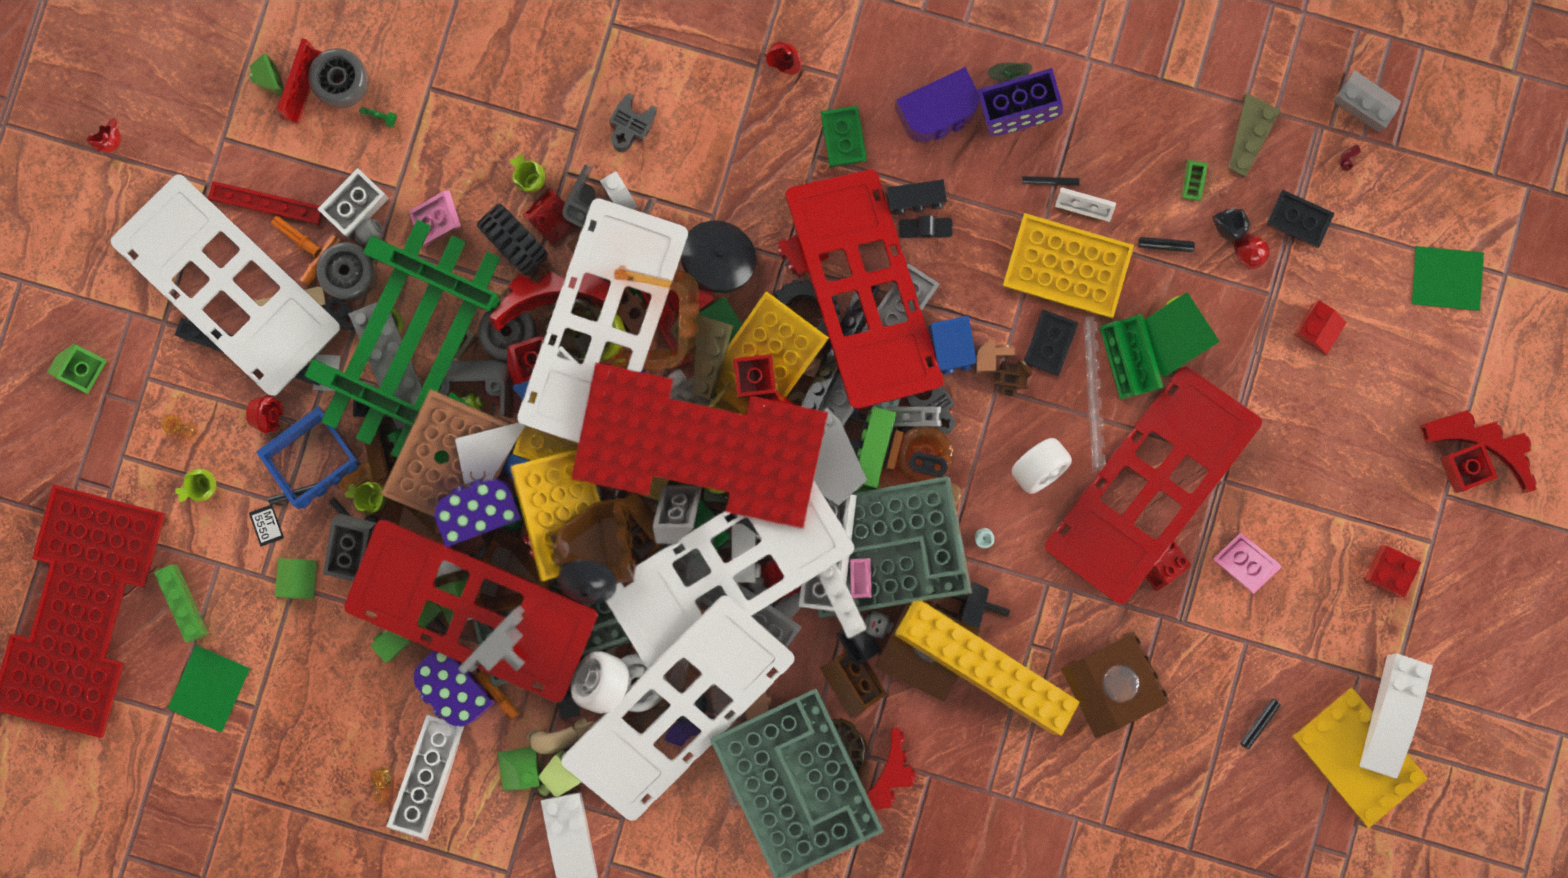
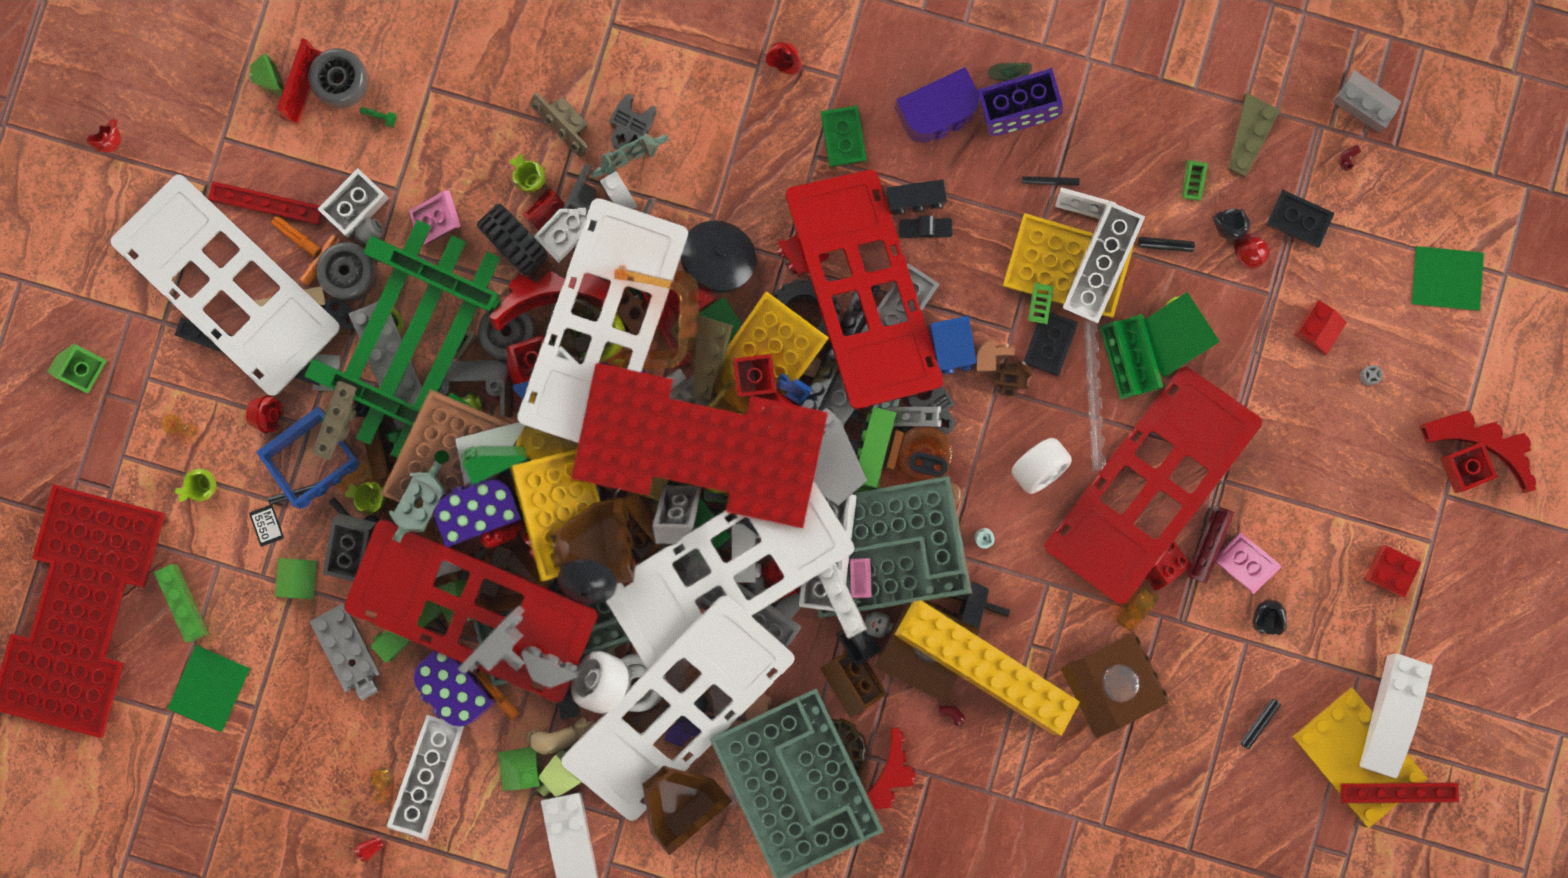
(336, 420): none -> dark tan bracket
(342, 643): none -> light grey hinge
(368, 848): none -> red cone
(422, 486): none -> sand green plate
(489, 460): none -> green slope
(502, 534): none -> red hinge
(548, 669): none -> light grey slope
(562, 232): none -> white tile
(563, 121): none -> dark tan bracket
(628, 152): none -> sand green plate
(680, 805): none -> reddish brown panel
(794, 390): none -> blue plate
(954, 713): none -> dark red arm
(1033, 301): none -> bright green slope
(1103, 261): none -> white slope
(1137, 608): none -> clear yellow slope
(1210, 544): none -> dark red plate
(1270, 618): none -> black hair
(1374, 372): none -> light grey wheel
(1400, 792): none -> red tile

